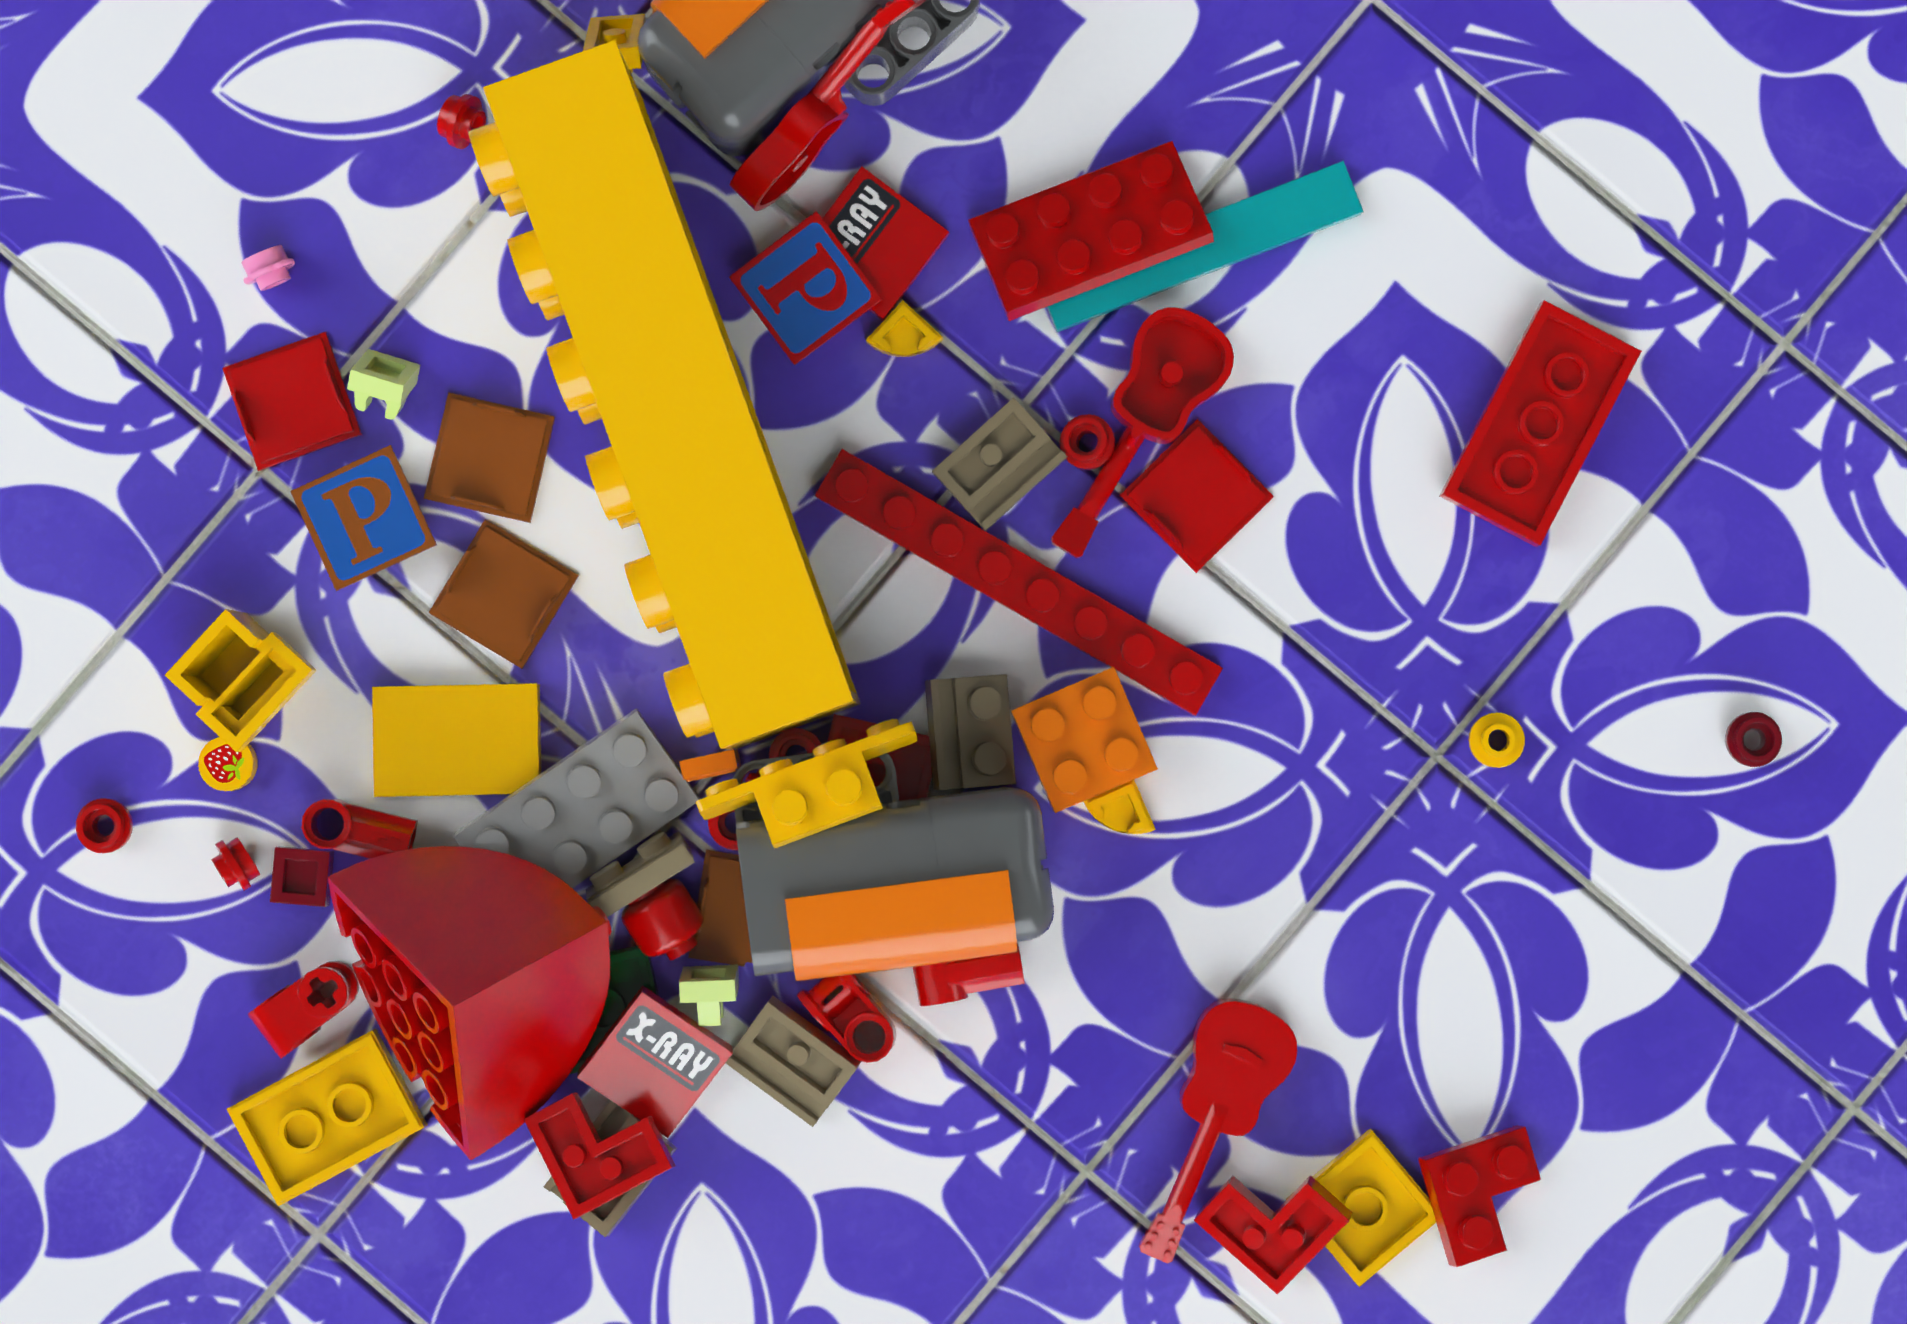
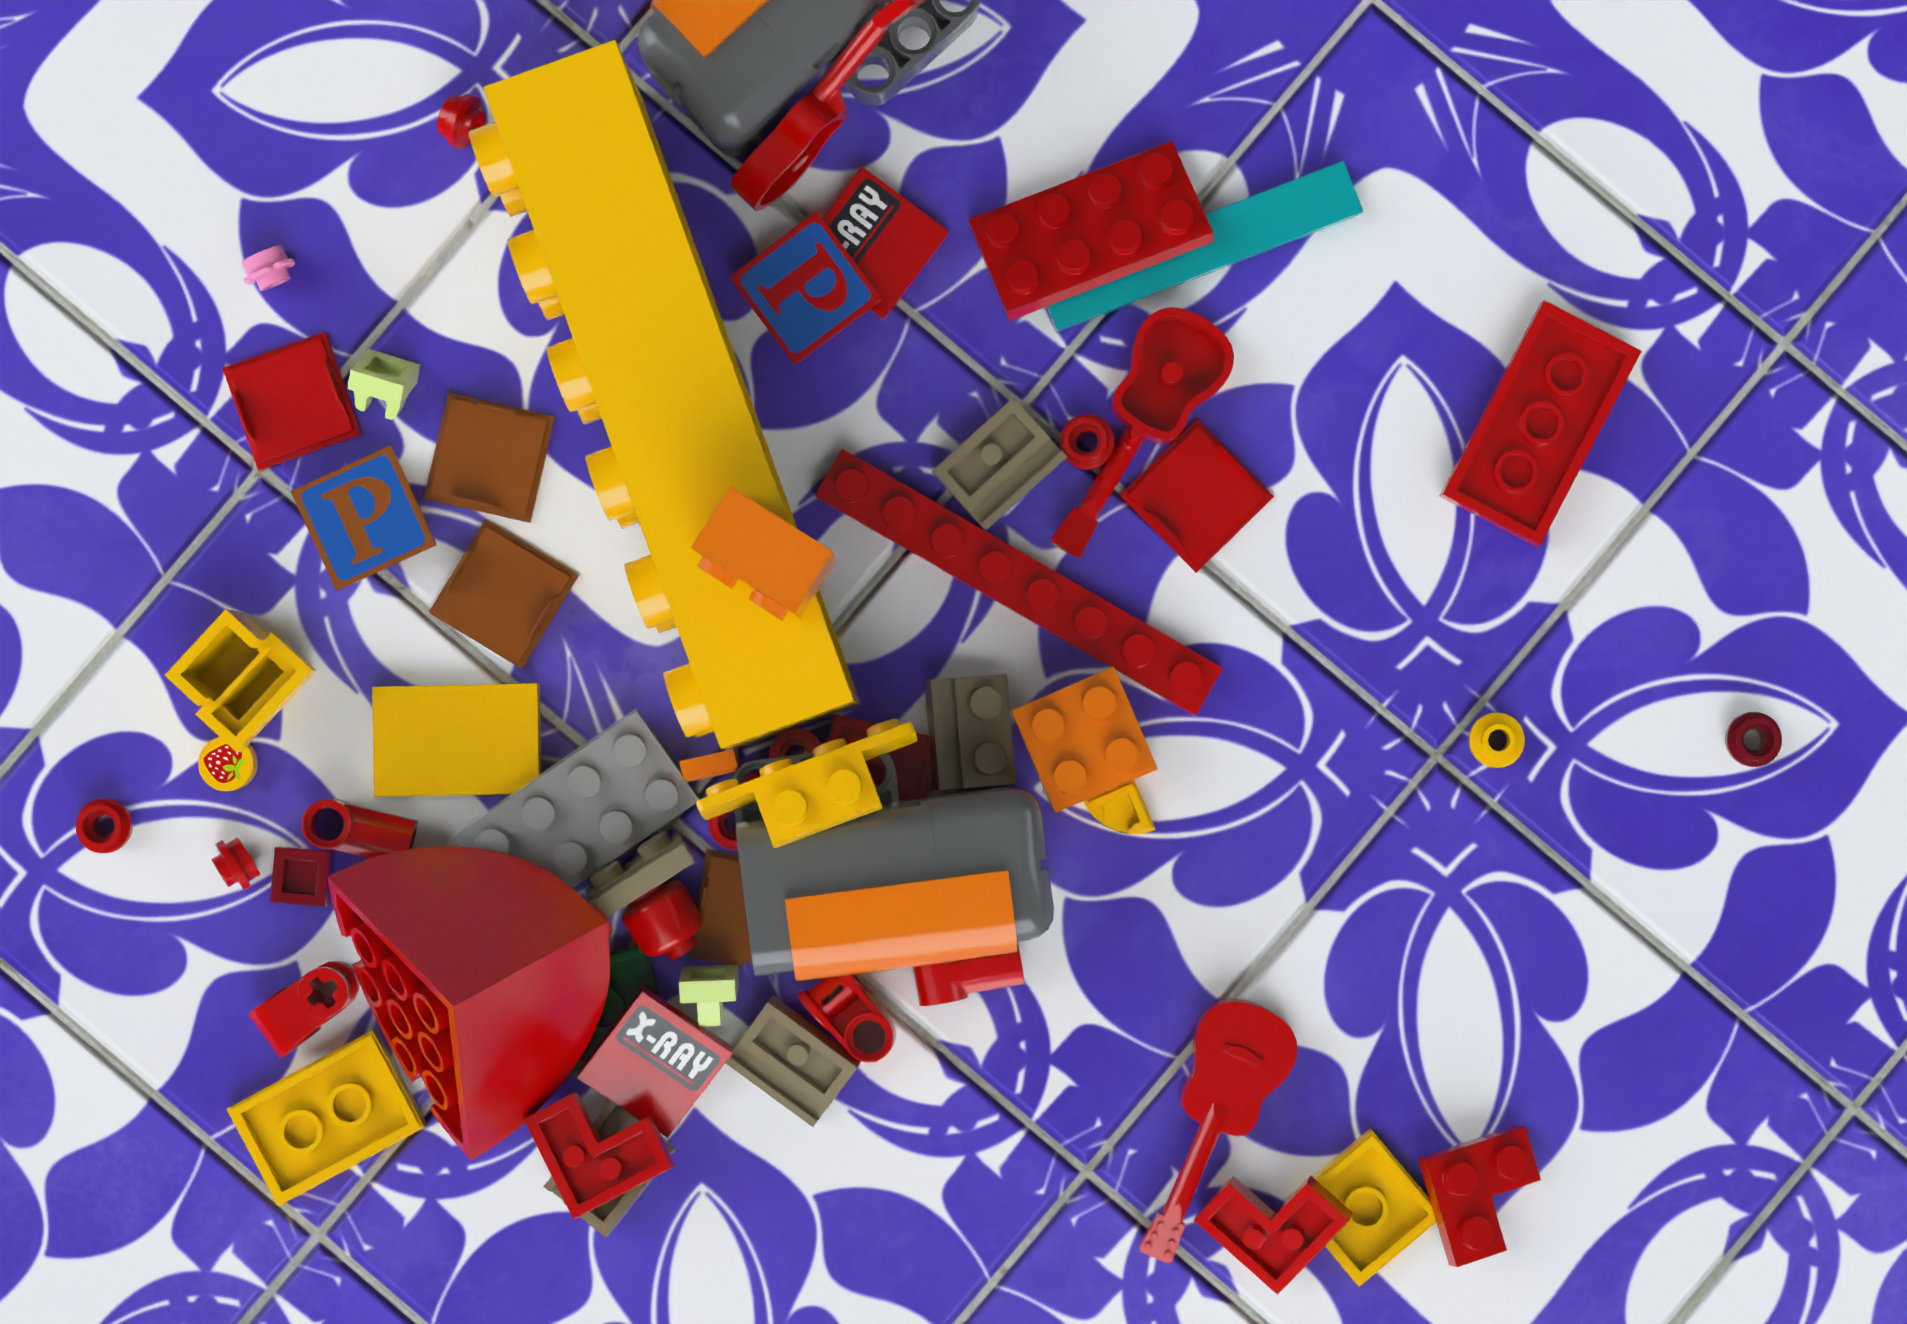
(620, 28): yellow plate -> none
(764, 553): none -> orange brick
(904, 334): yellow tile -> none

